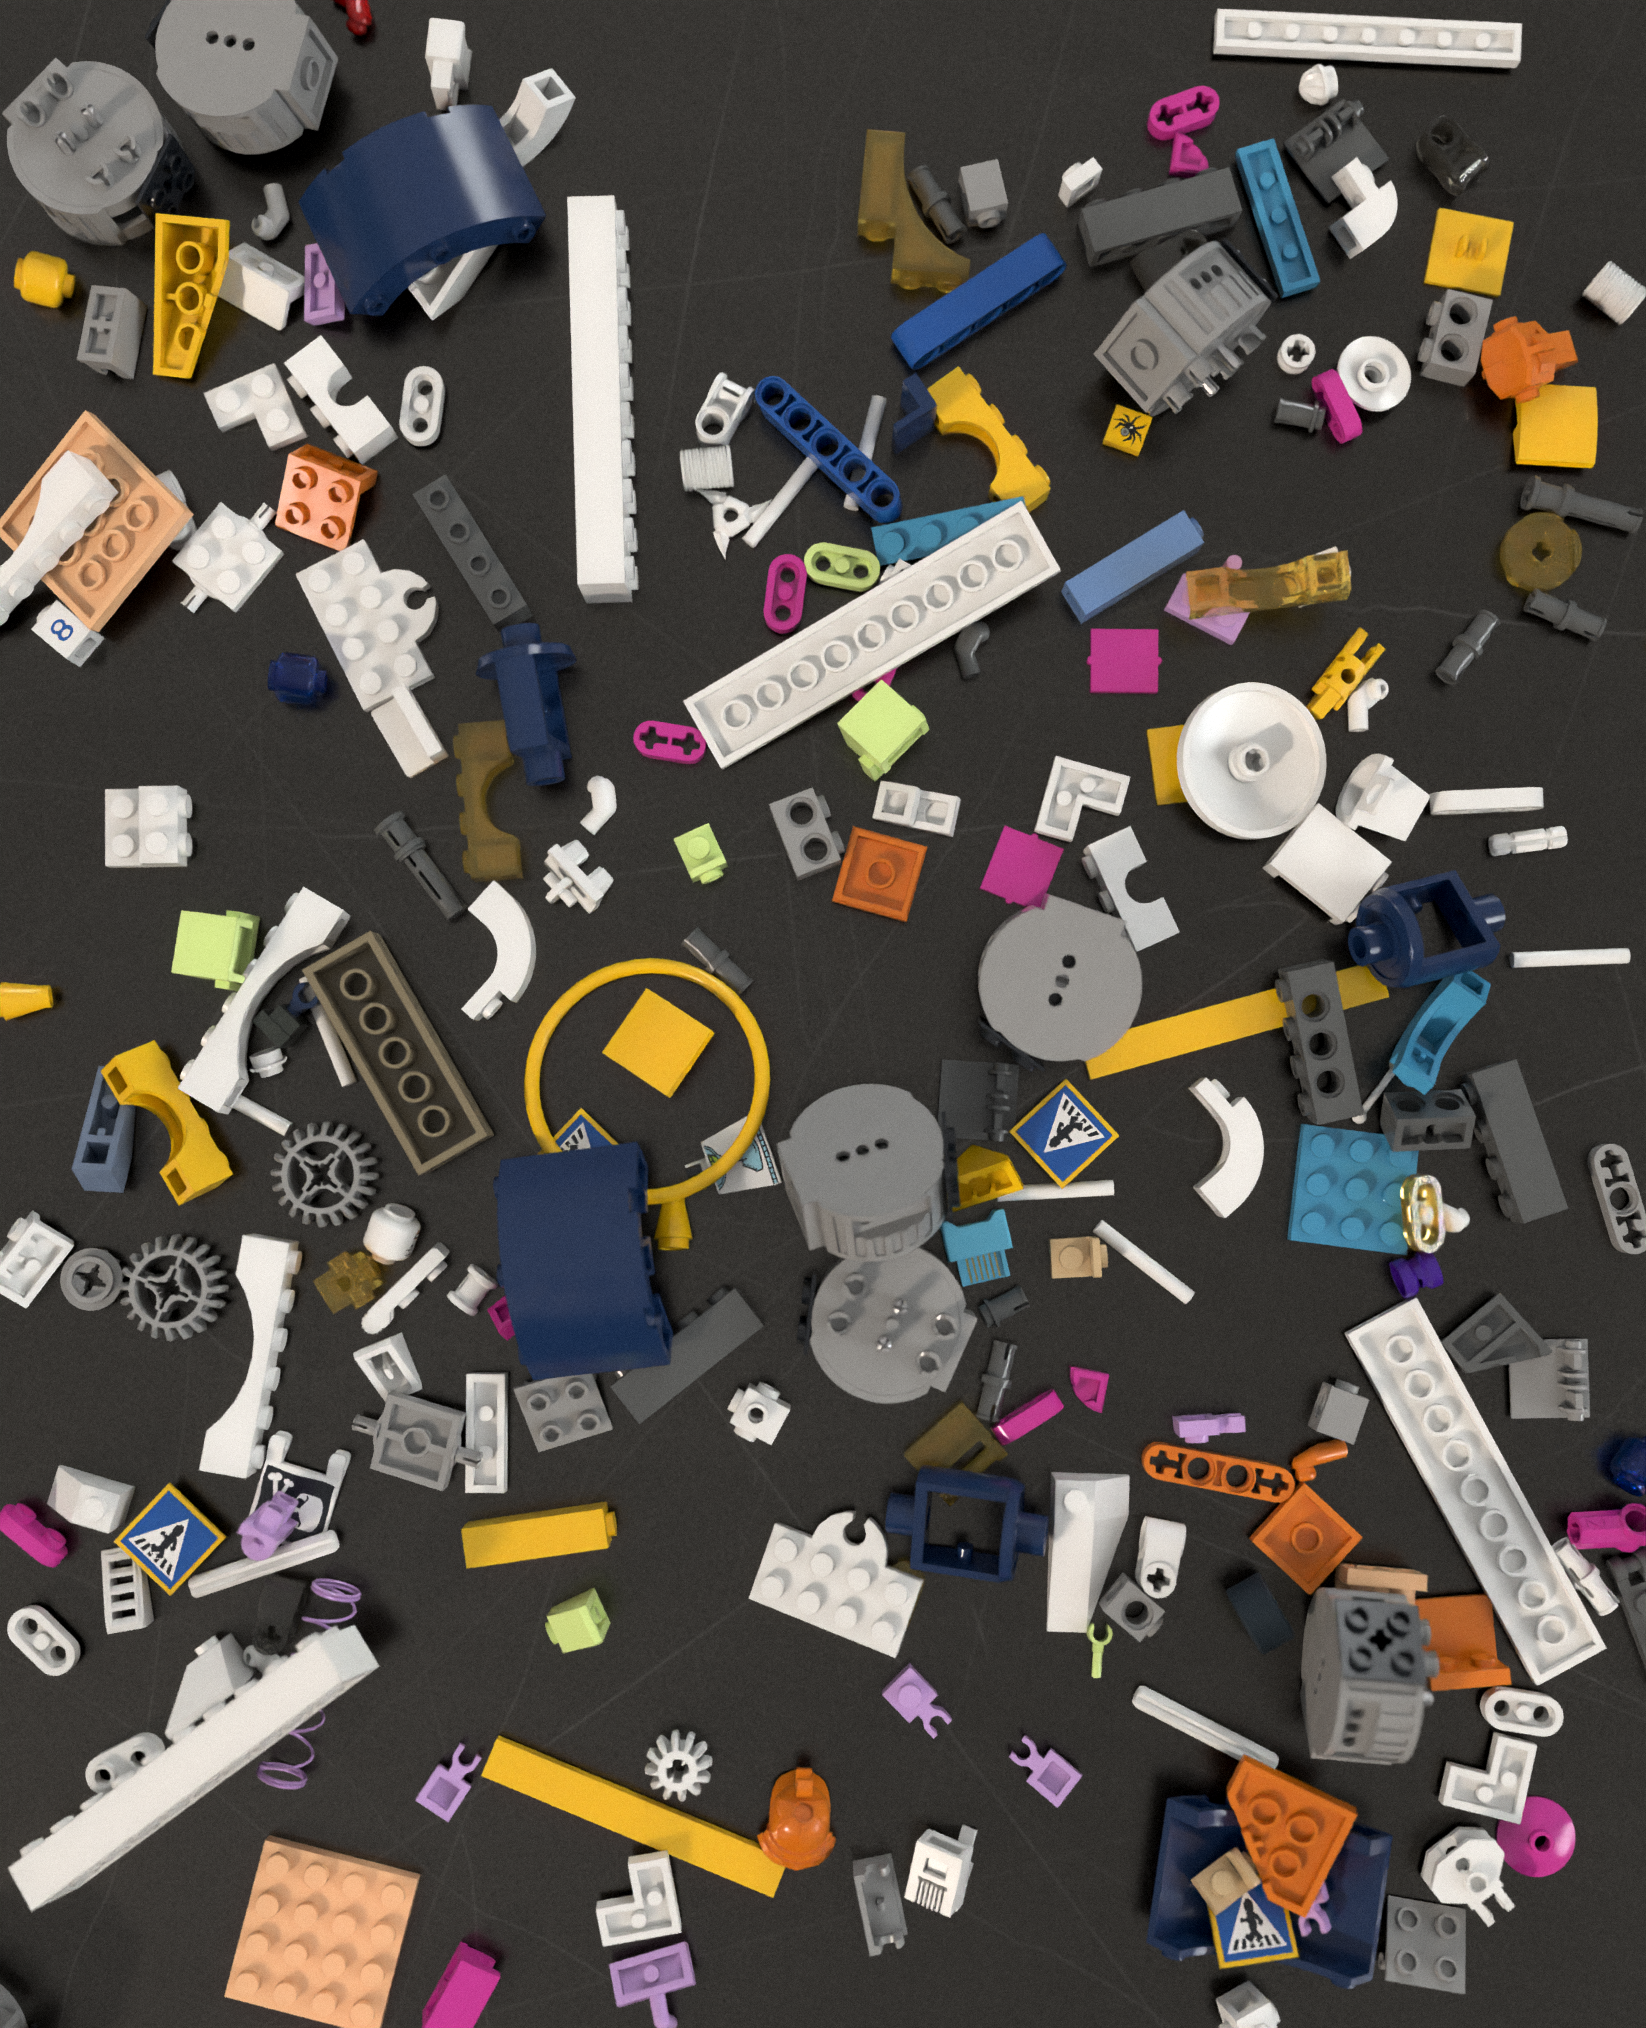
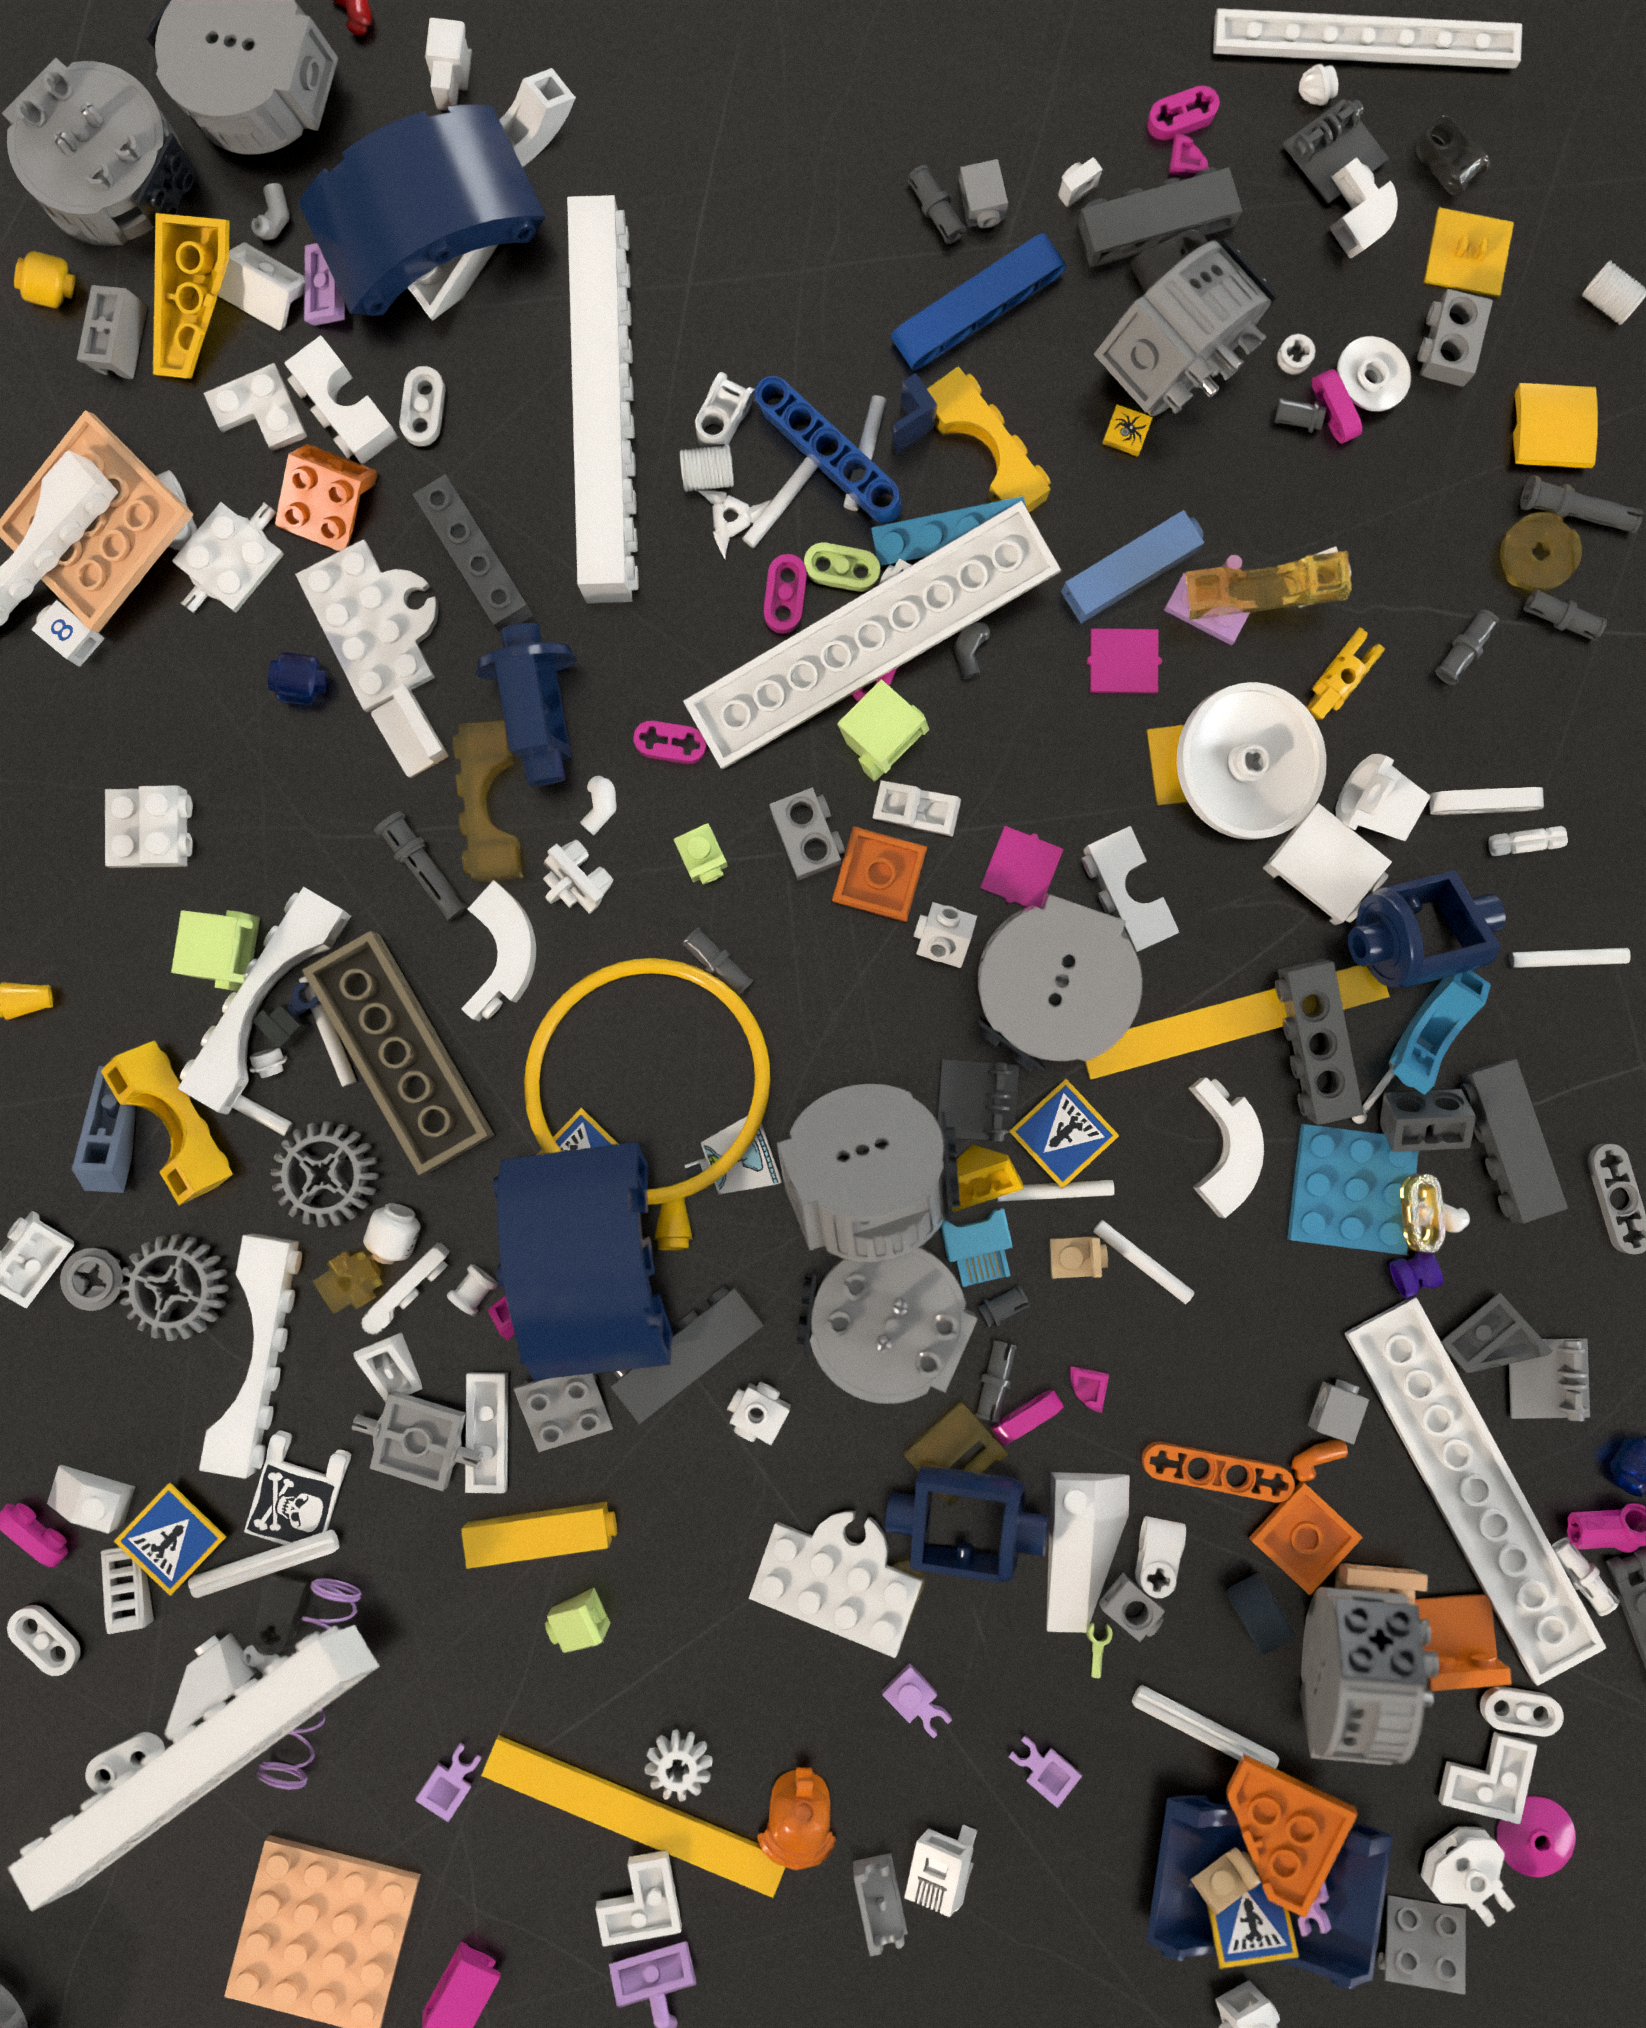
(268, 1526): lavender hips -> none
(658, 1042): yellow slope -> none
(889, 213): clear yellow arch -> none
(945, 934): none -> white brick
(1074, 786): white plate -> none
(1201, 1426): lavender plate -> none
(1277, 218): dark azure plate -> none
(1361, 700): white arm -> none
(1524, 358): orange piece -> none

